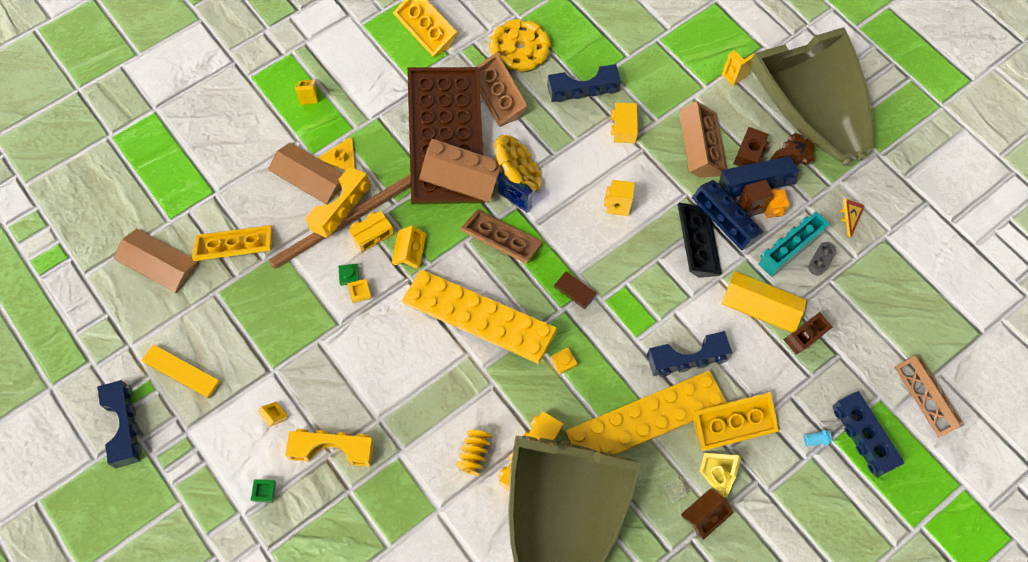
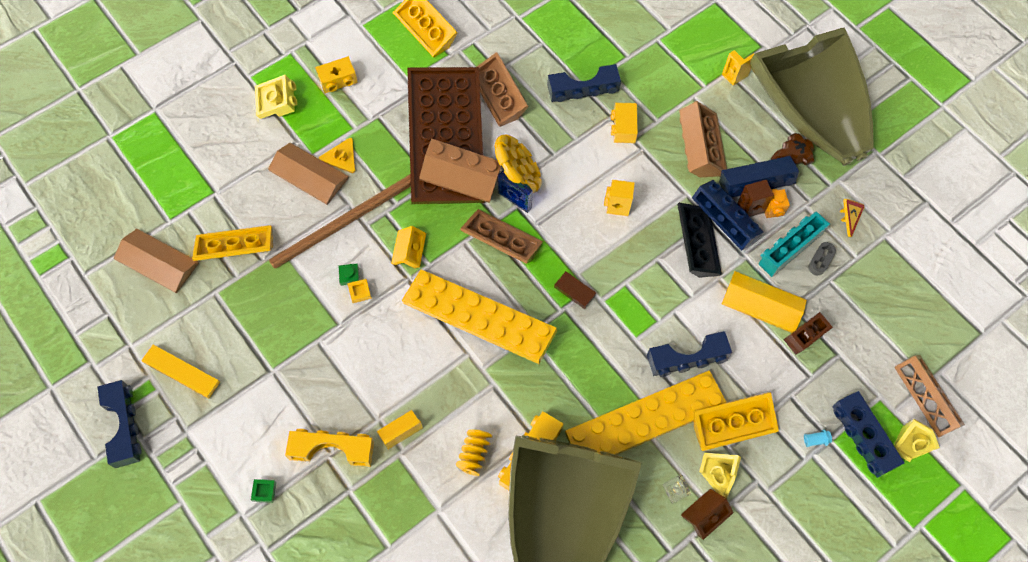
(272, 413): yellow plate -> none
(275, 97): none -> light yellow plate
(307, 91): yellow slope -> none
(327, 218): yellow arch -> none
(336, 74): none -> yellow brick
(370, 231): yellow brick -> none
(400, 429): none -> yellow panel
(526, 38): yellow plate -> none
(563, 361): yellow plate -> none
(753, 140): reddish brown brick -> none
(915, 440): none -> light yellow slope

